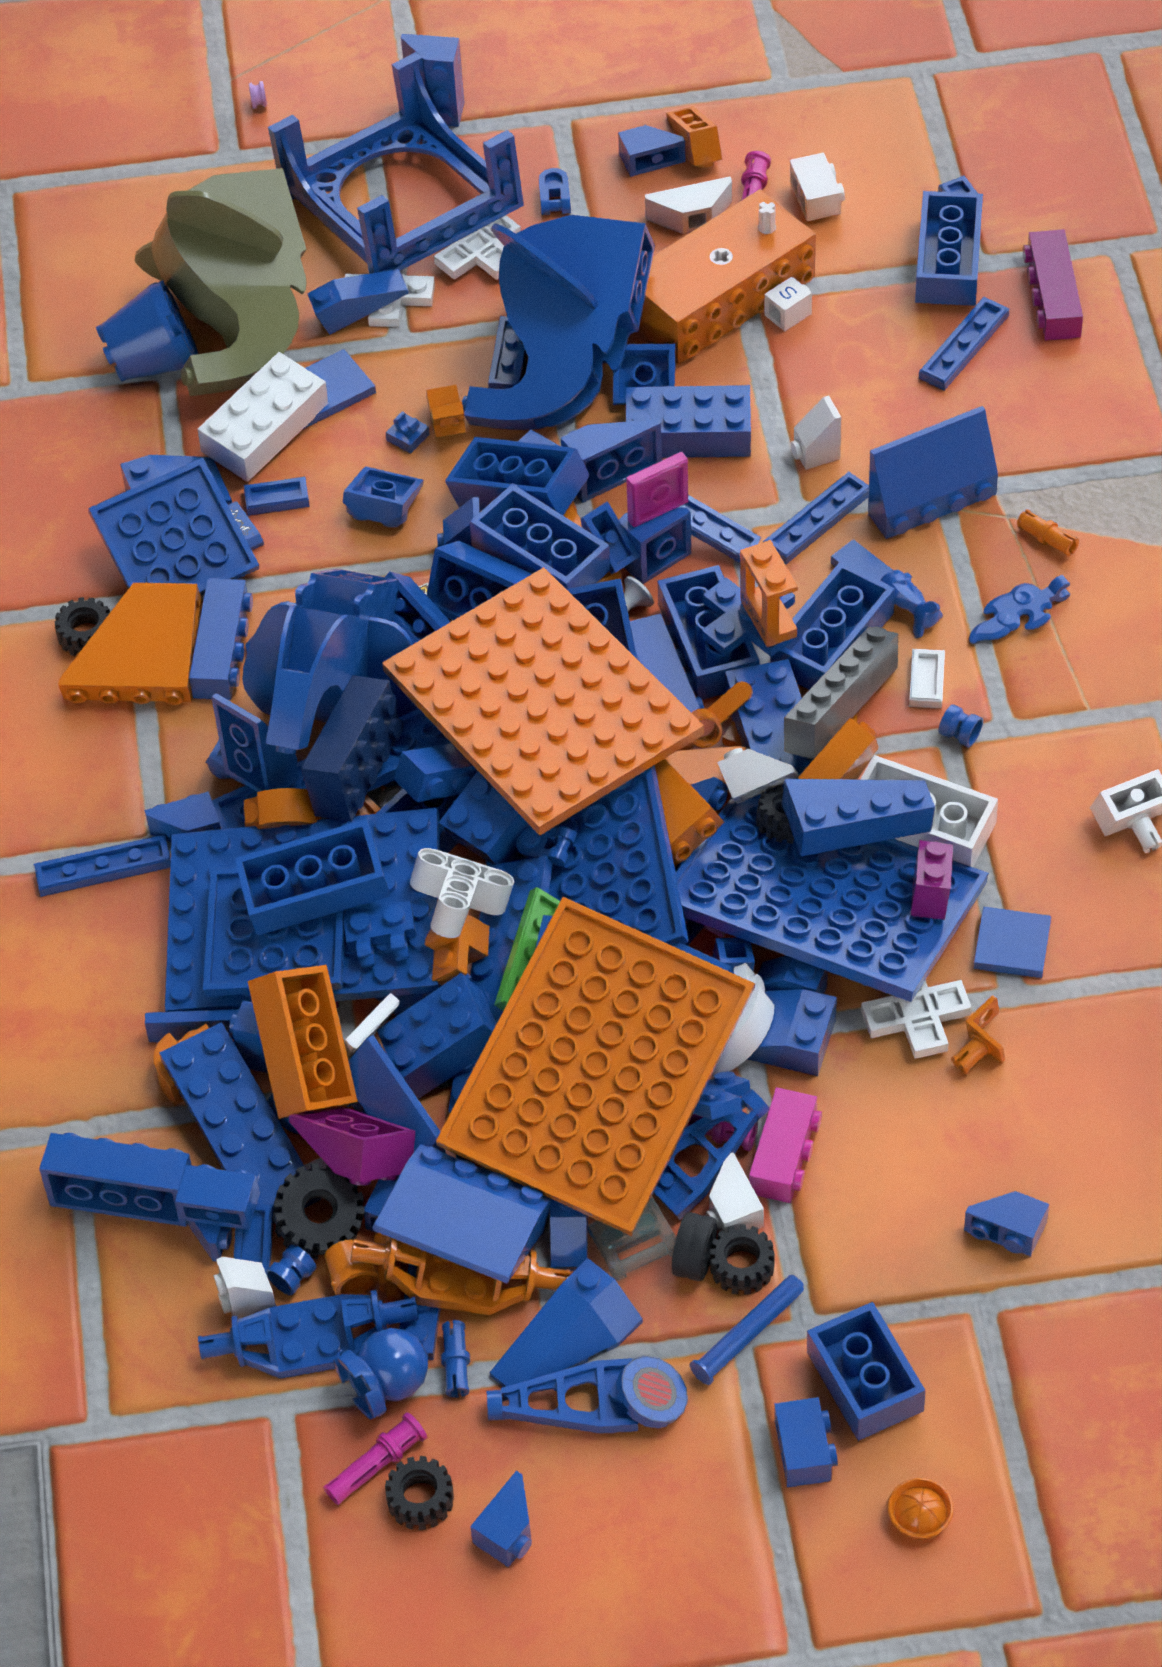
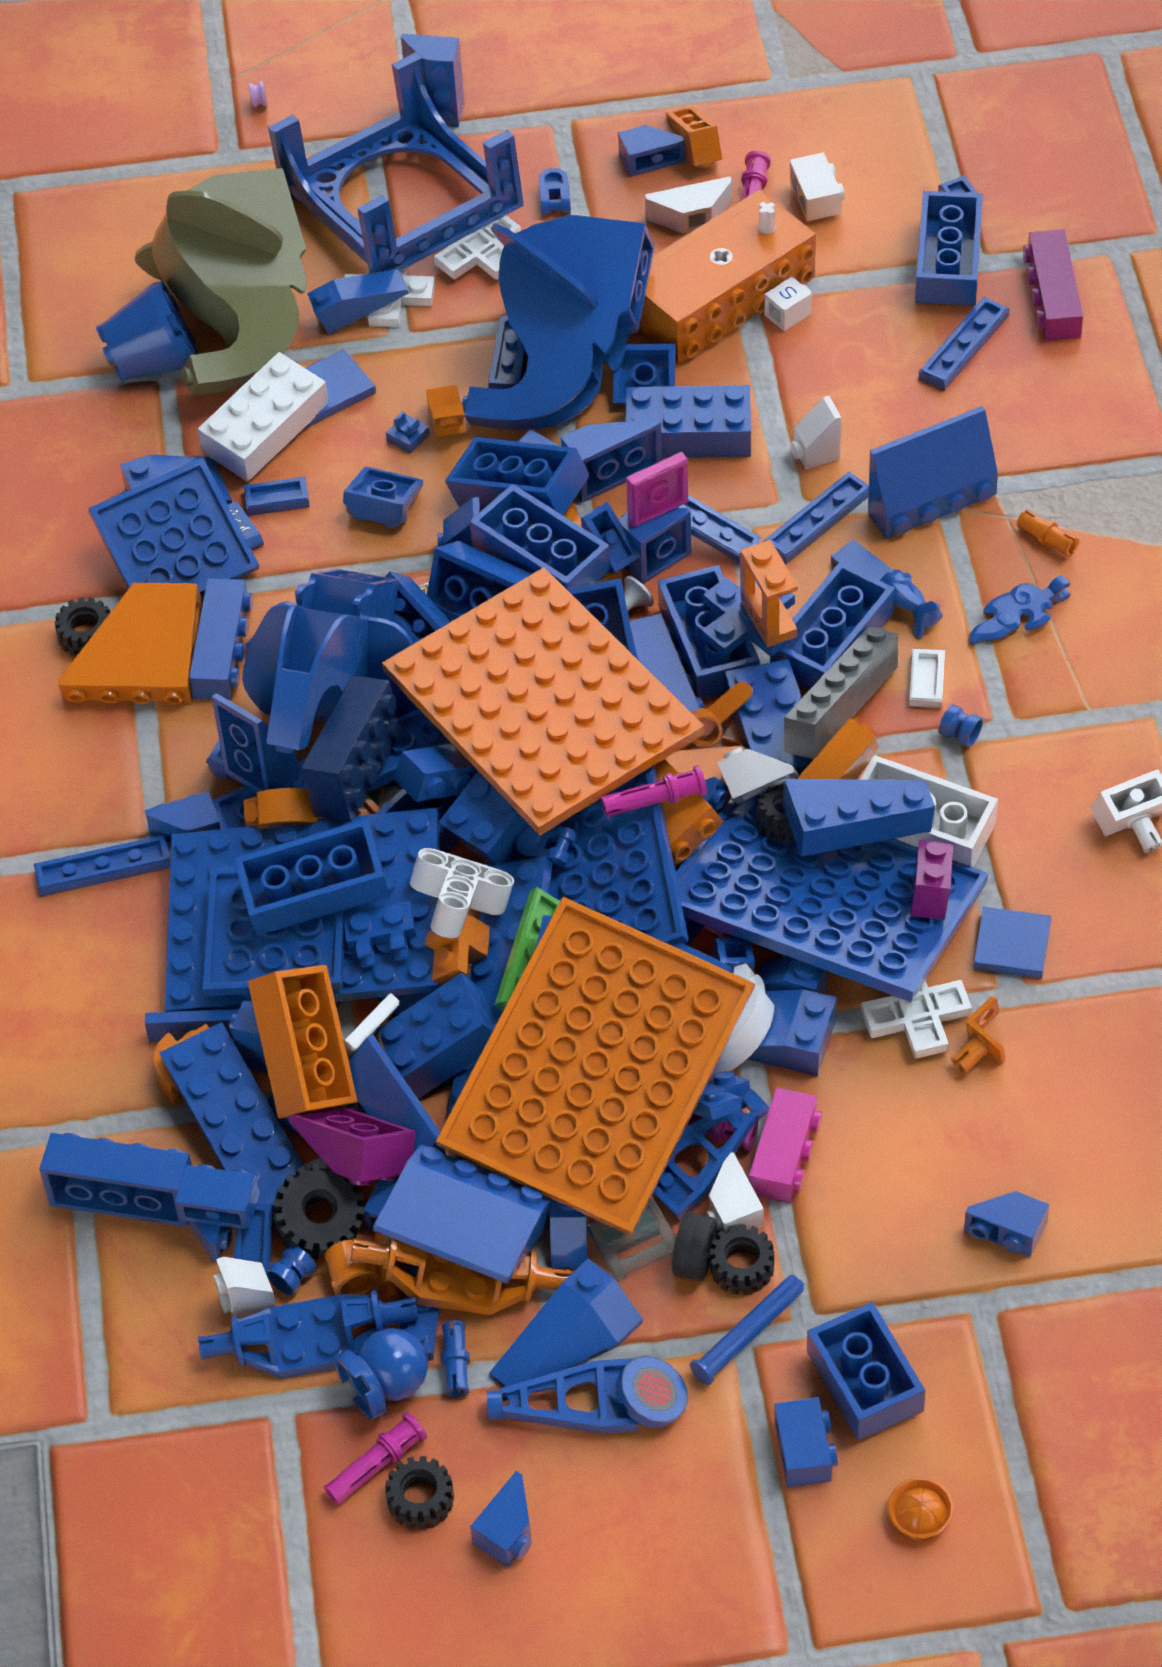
(669, 789): none -> dark pink pin

